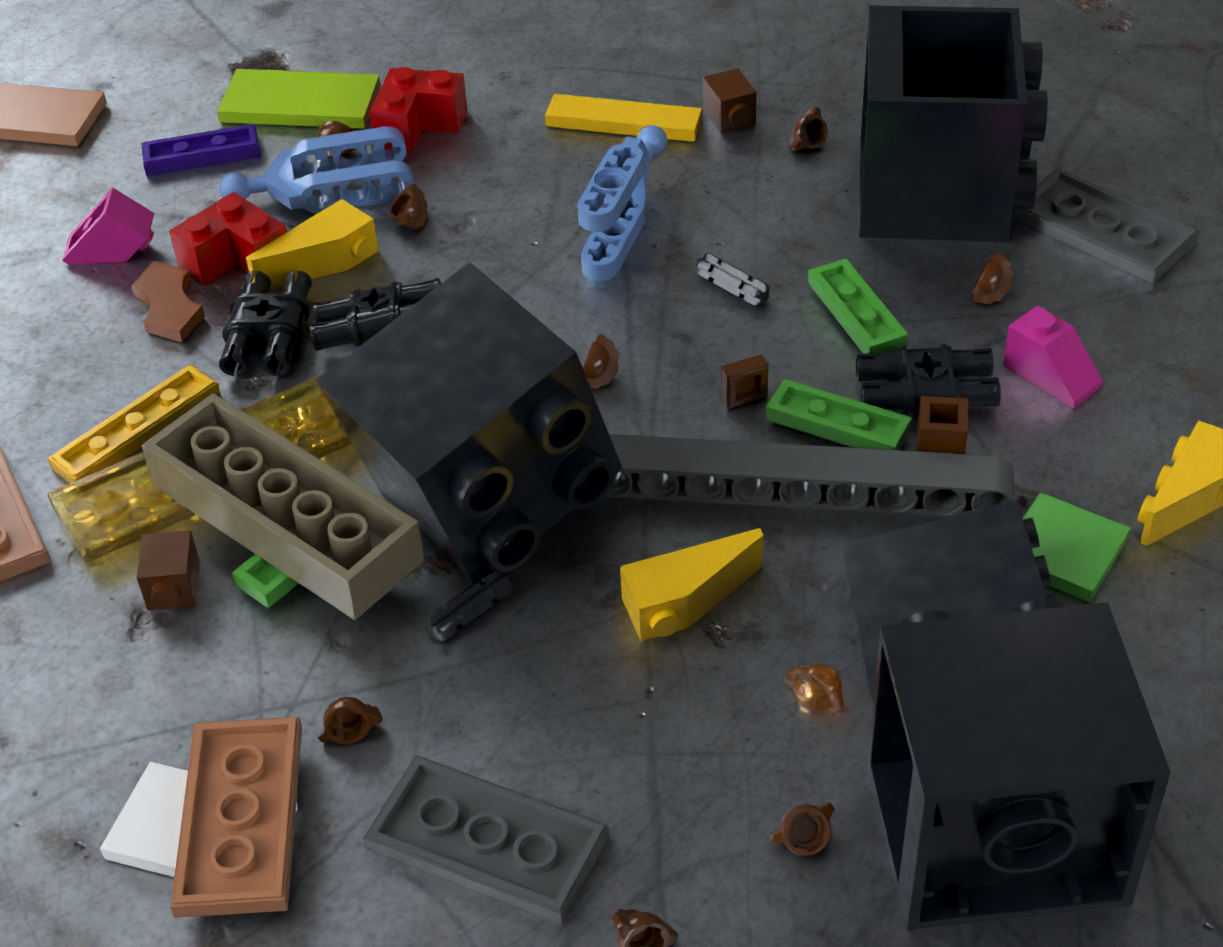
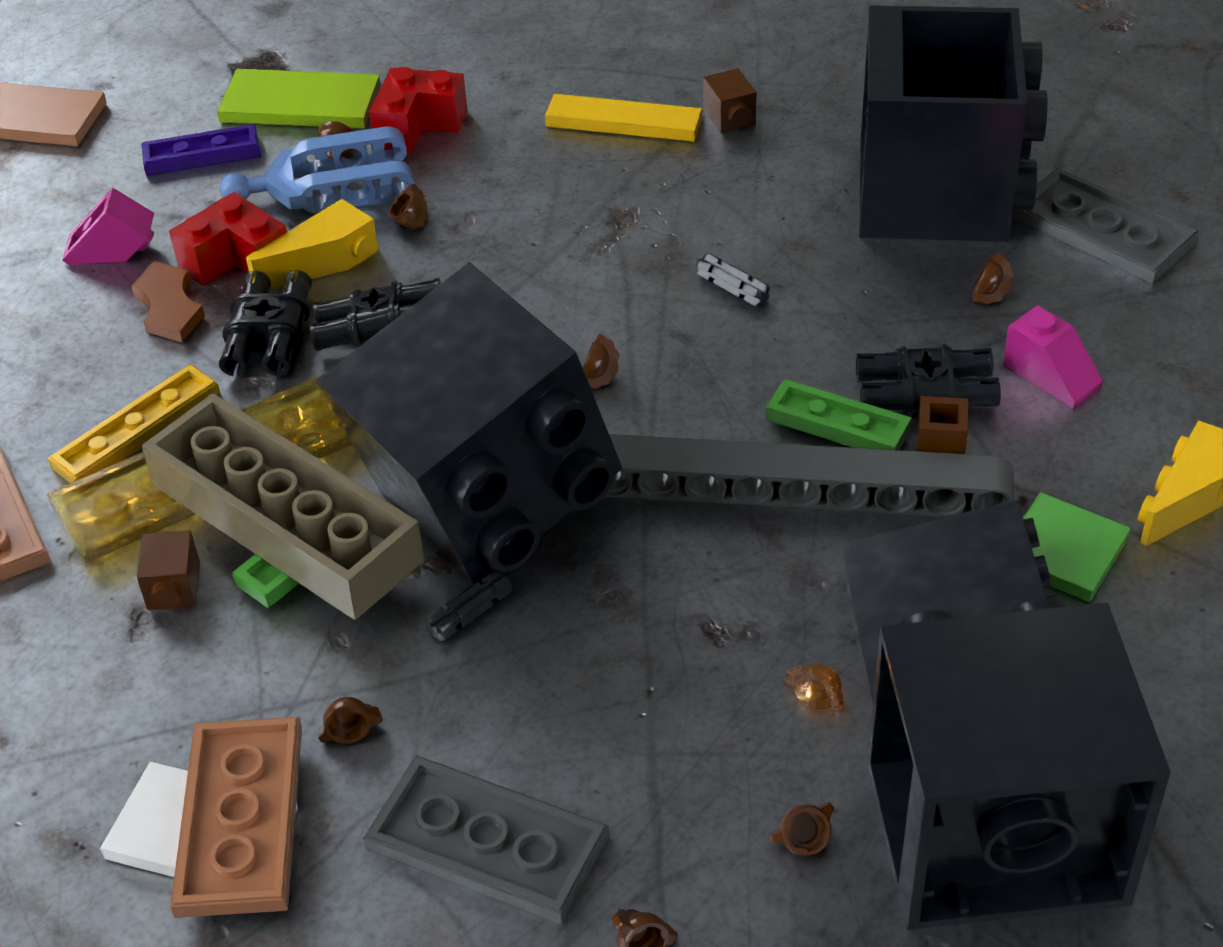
(625, 199): medium blue piece -> none
(683, 585): yellow slope -> none
(744, 381): reddish brown tile -> none
(809, 131): reddish brown piece -> none
(857, 307): bright green plate -> none

